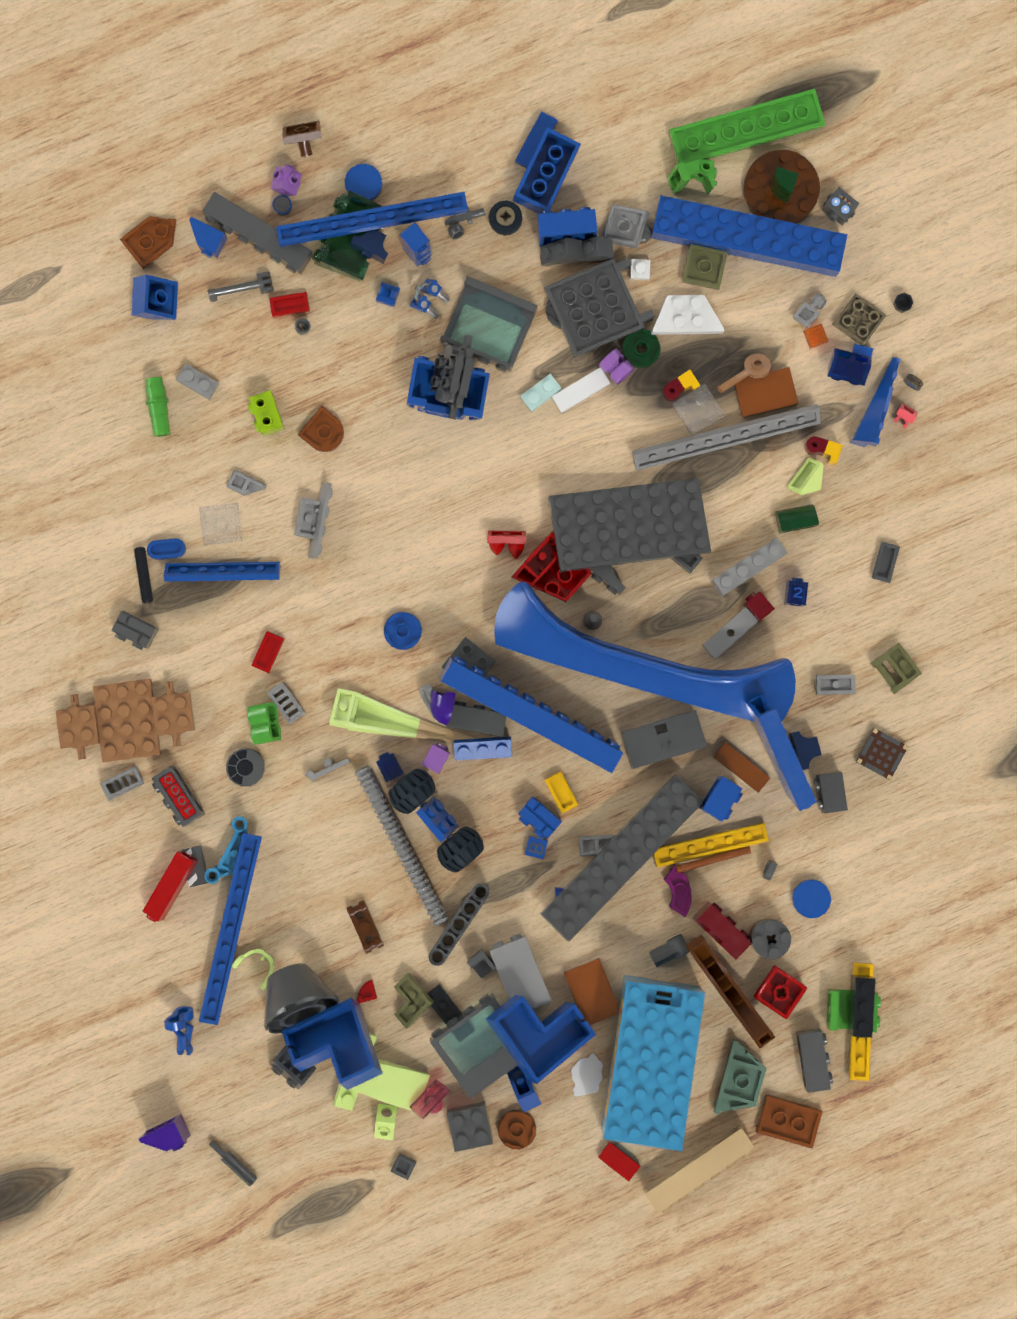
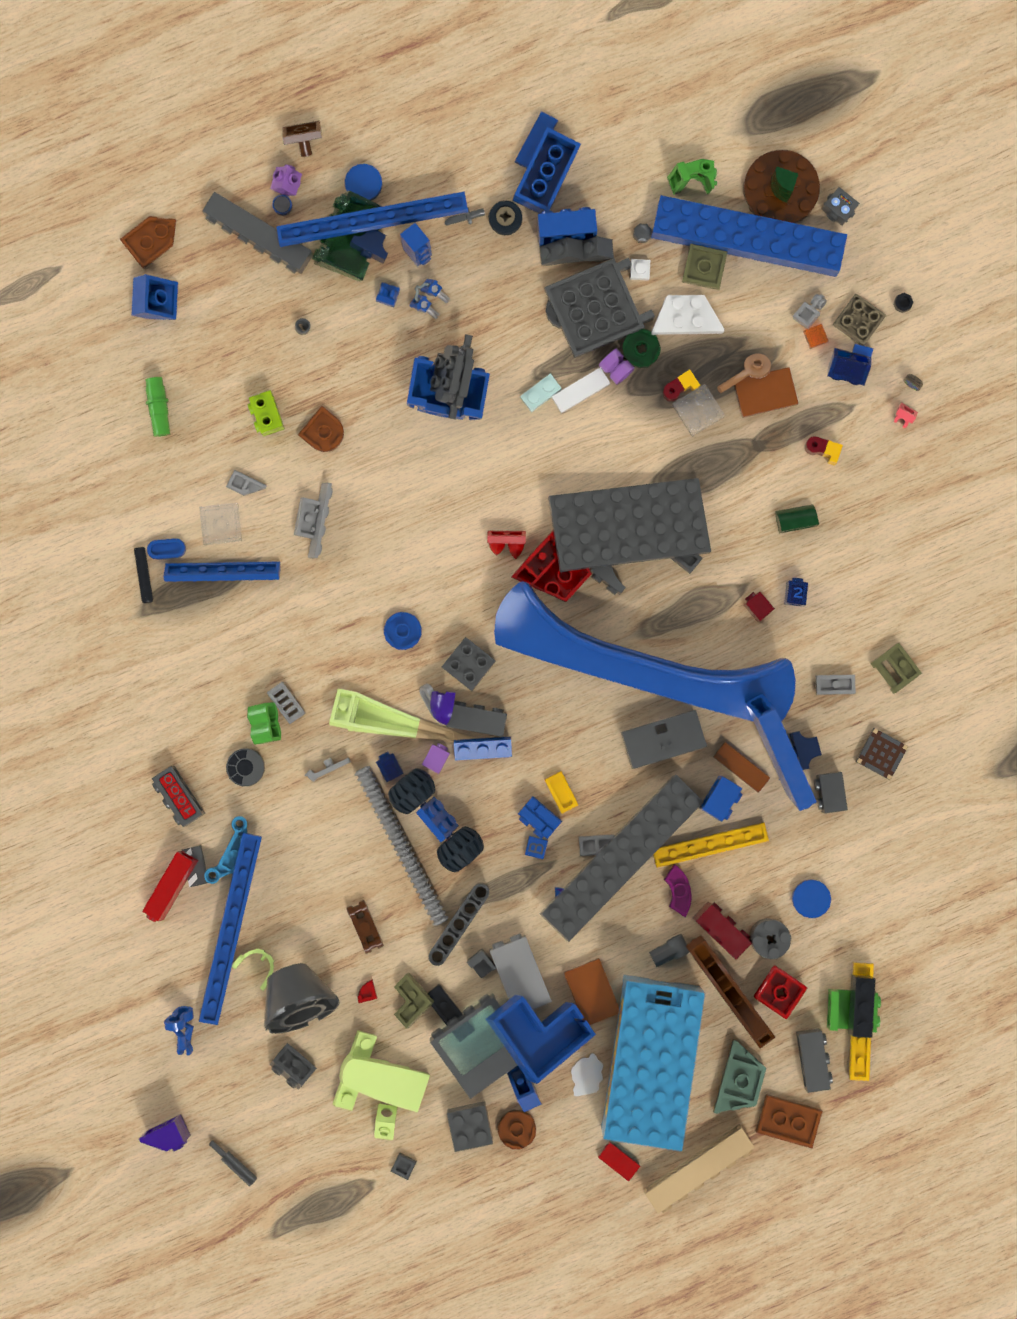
(104, 785): light grey slope -> none
(125, 720): medium nougat piece -> none
(135, 630): dark grey brick -> none
(197, 381): light grey plate -> none
(208, 238): blue slope -> none
(260, 283): dark grey hinge -> none
(268, 652): red tile -> none
(289, 304): red tile -> none
(337, 1035): blue piece -> none
(430, 1100): clear pink tile -> none
(455, 231): dark grey hinge -> none
(494, 320): clear light blue panel -> none
(530, 714): blue brick -> none
(592, 620): dark grey cone -> none
(625, 226): light grey tile -> none
(713, 859): dark orange bar -> none
(726, 437): light grey plate -> none
(739, 625): light grey tile -> none
(747, 127): bright green plate -> none
(749, 567): light grey brick -> none
(769, 869): dark grey tile -> none
(807, 478): yellowish green slope -> none
(873, 419): blue wedge -> none
(885, 562): dark grey tile -> none

